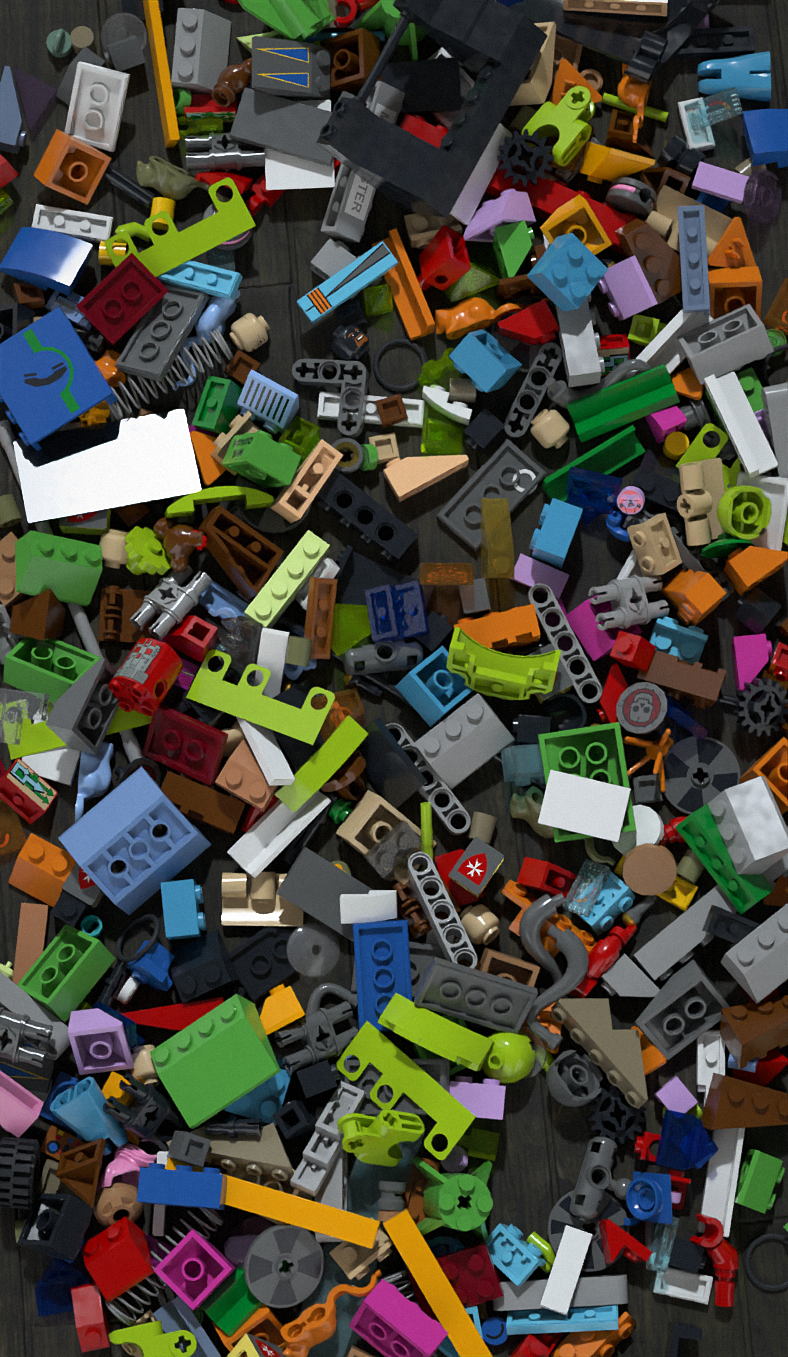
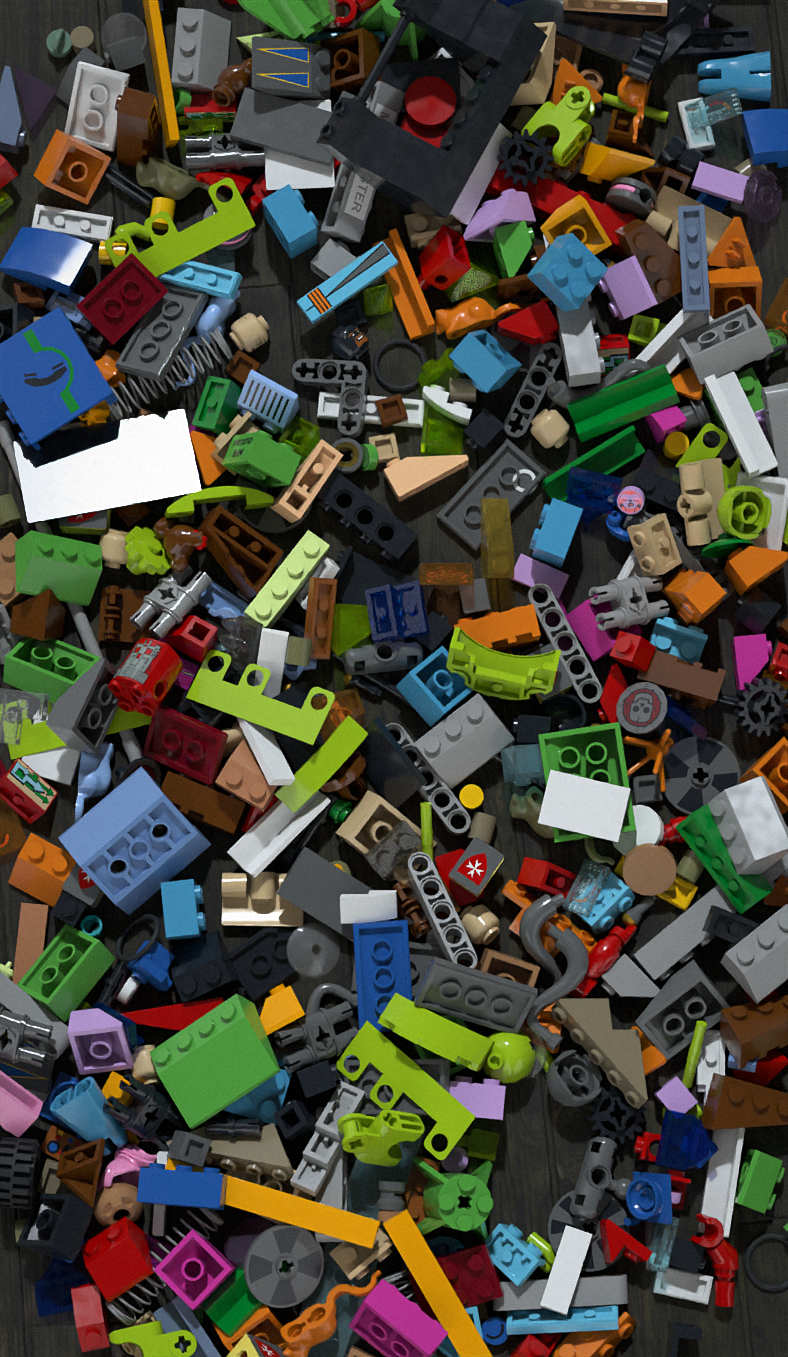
(136, 126): none -> reddish brown wedge
(290, 220): none -> dark azure brick
(430, 102): none -> red tile
(471, 797): none -> yellow piece
(694, 1053): none -> lime piece

